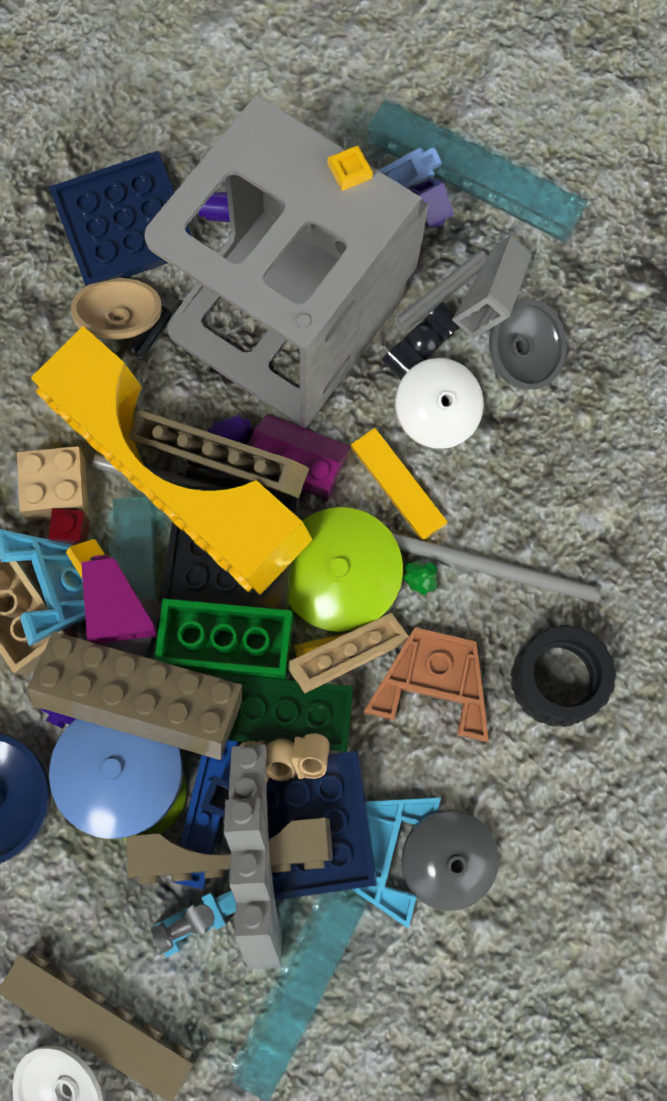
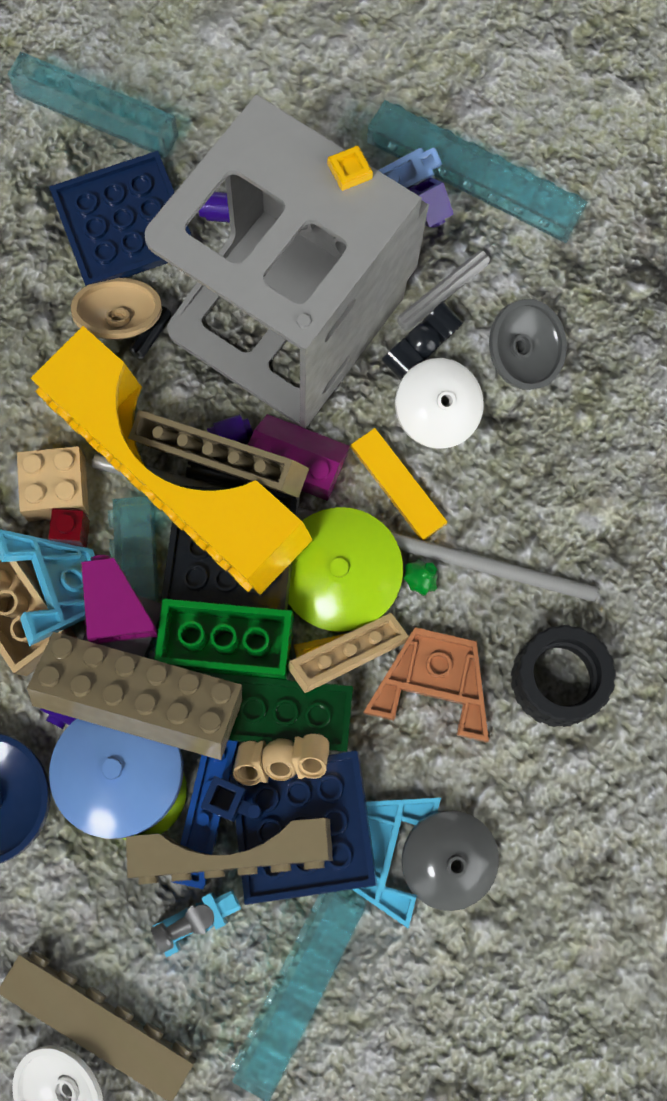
(83, 552): yellow tile -> none
(93, 104): none -> clear light blue brick
(250, 867): light grey arch -> none
(494, 288): light grey slope -> none

